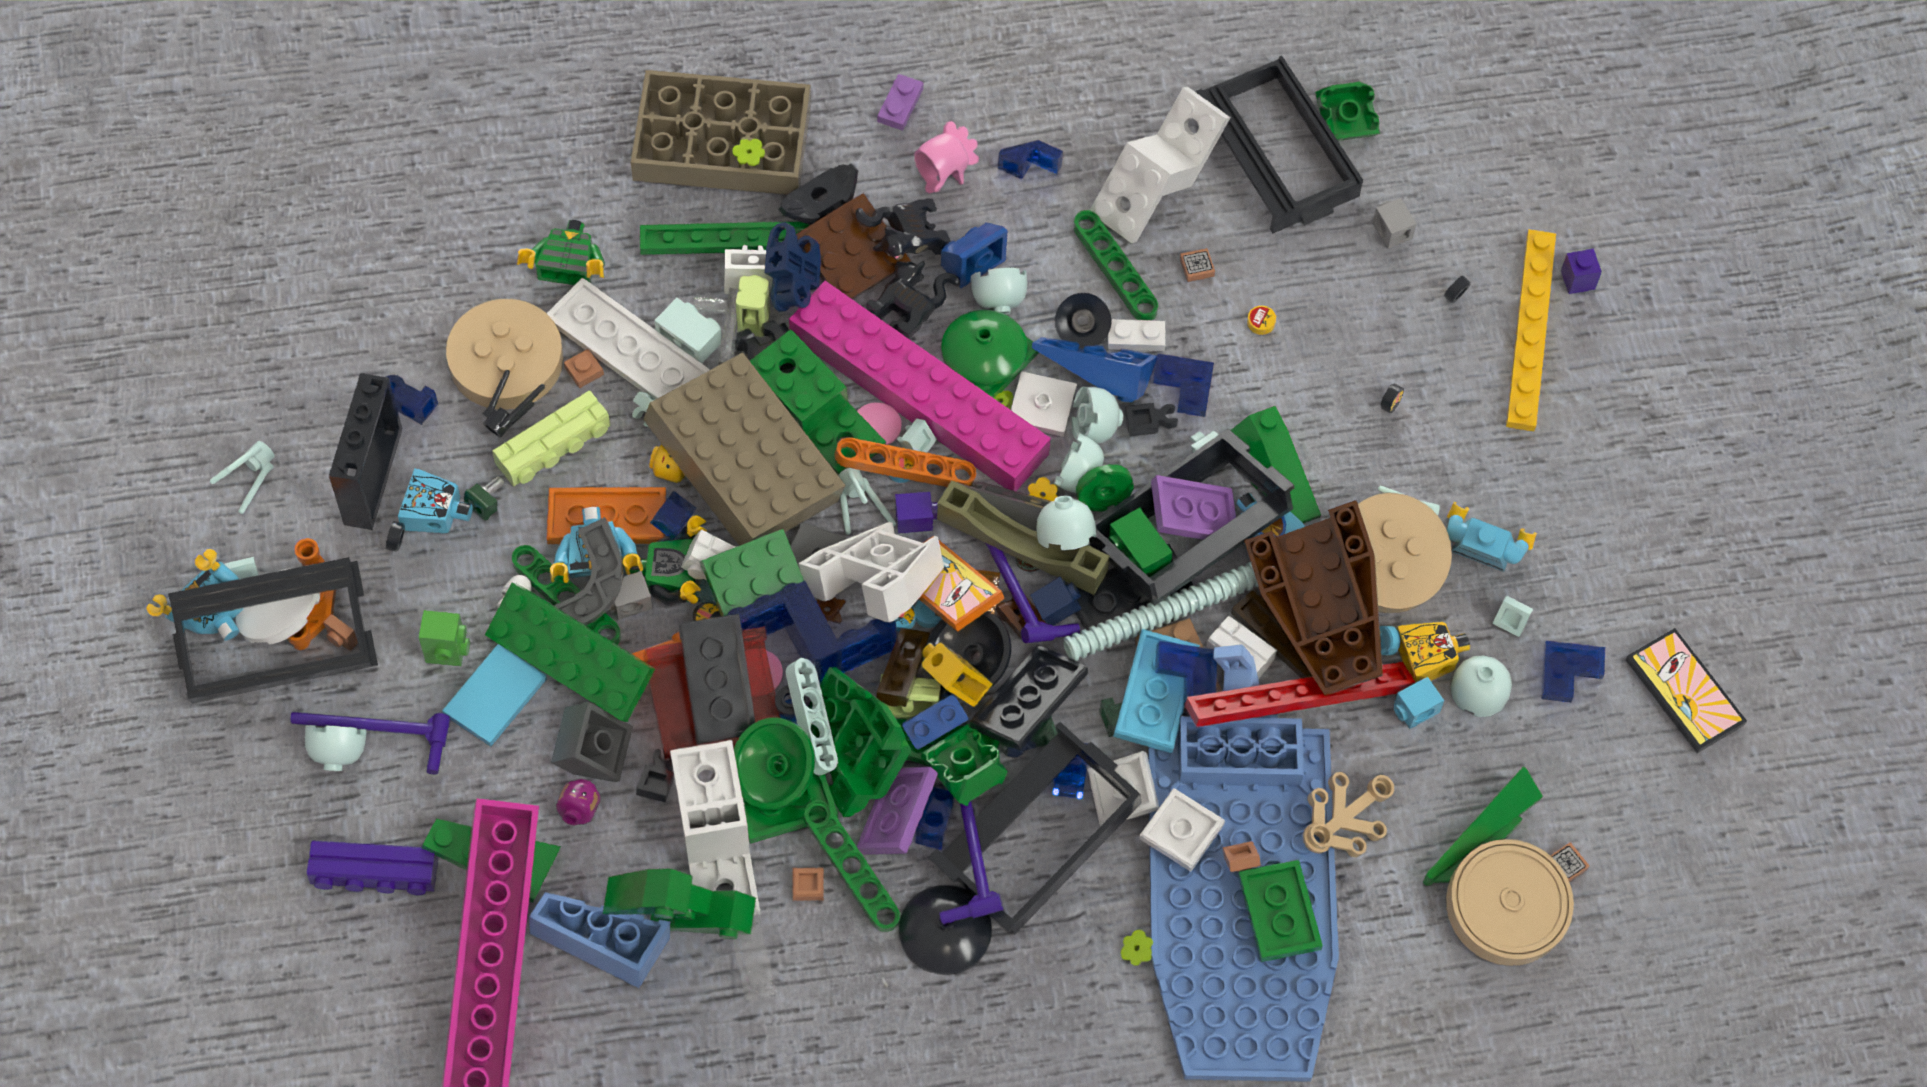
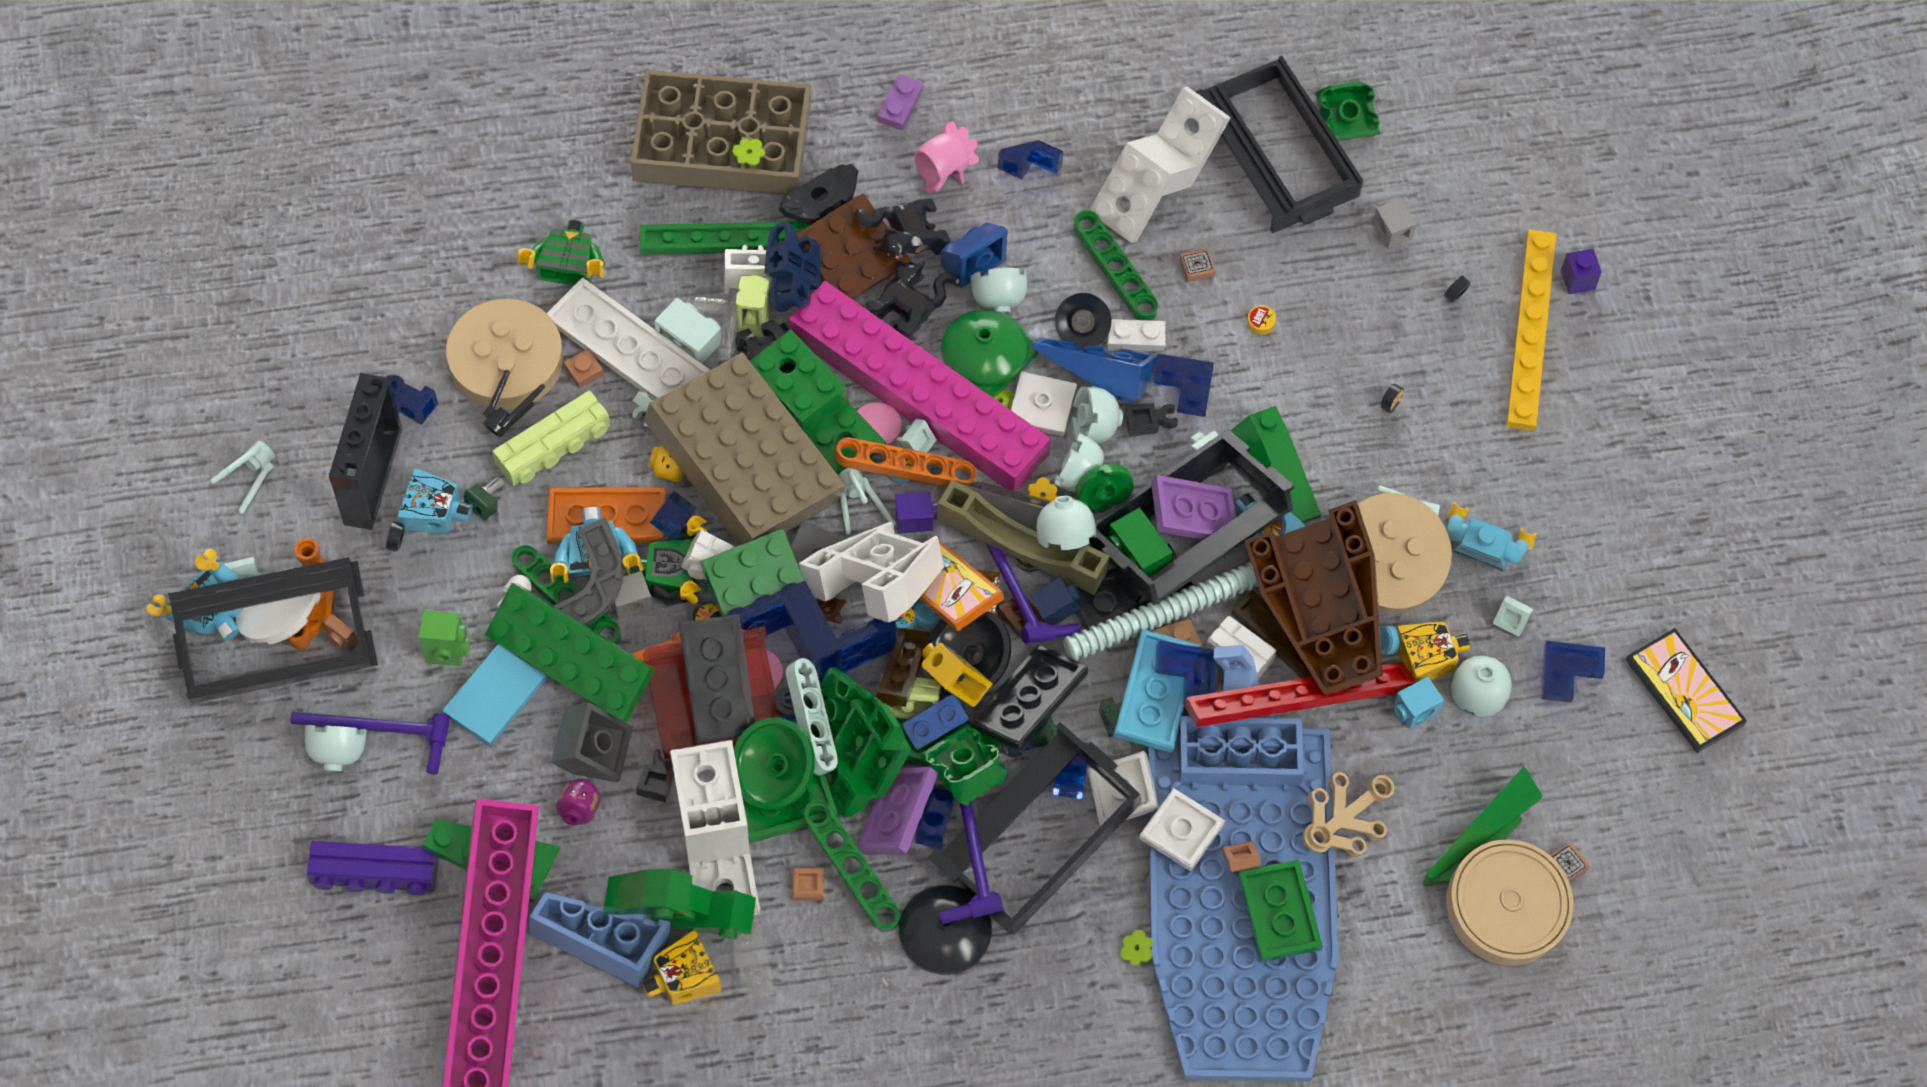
(683, 972): none -> yellow torso

